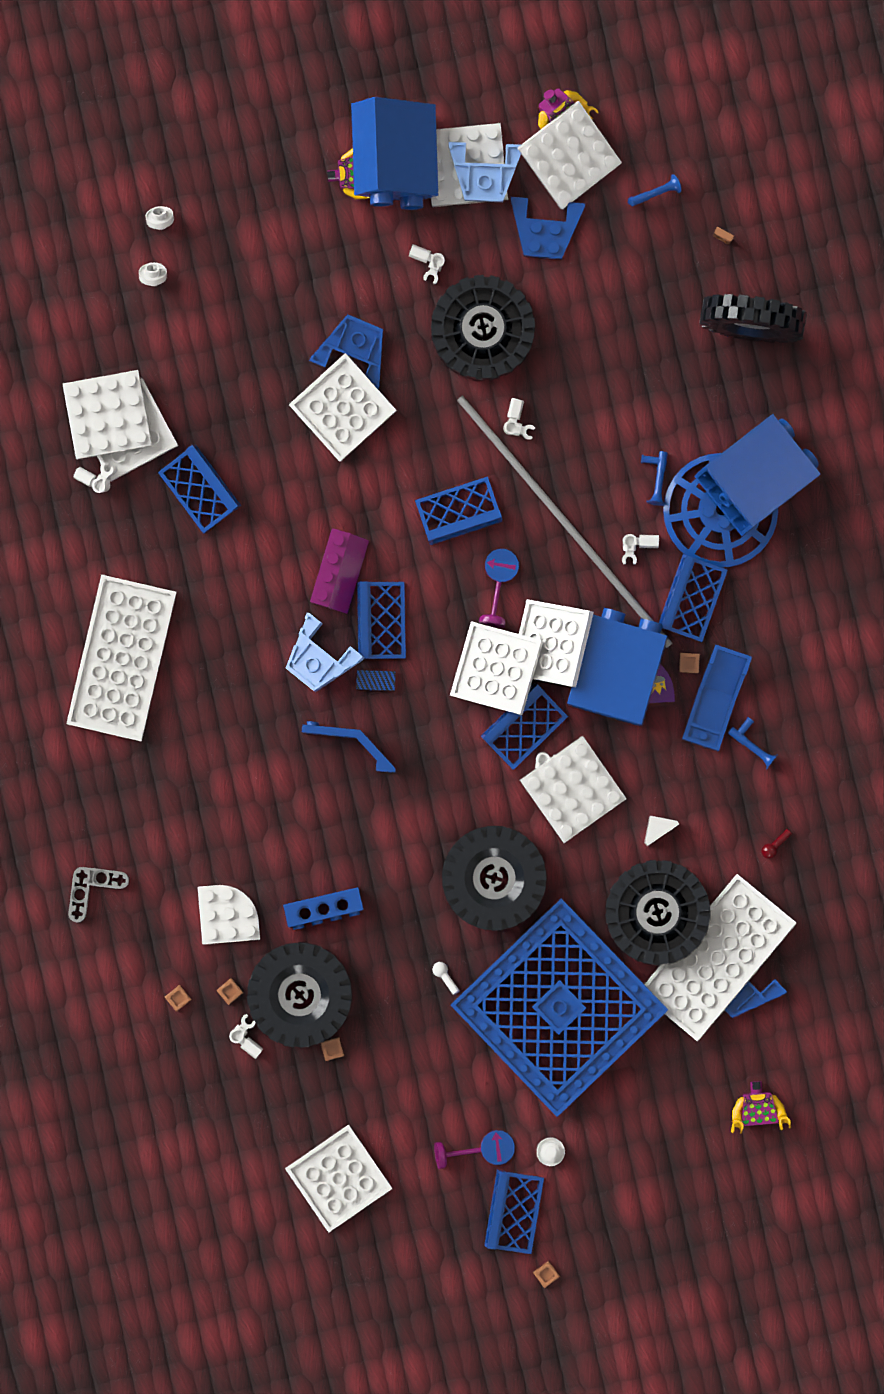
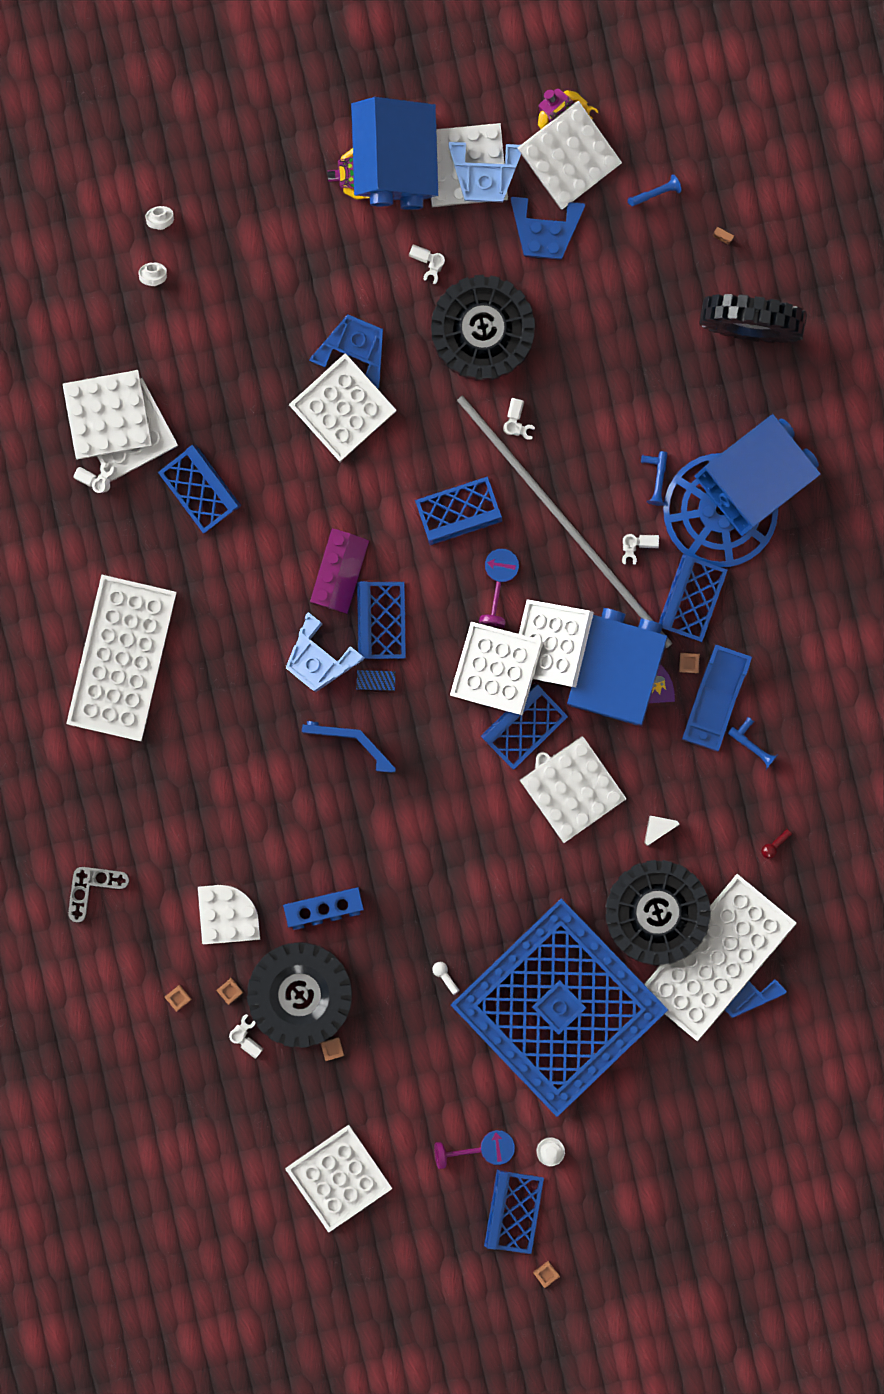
(484, 906): black wheel -> none
(758, 1109): torso -> none

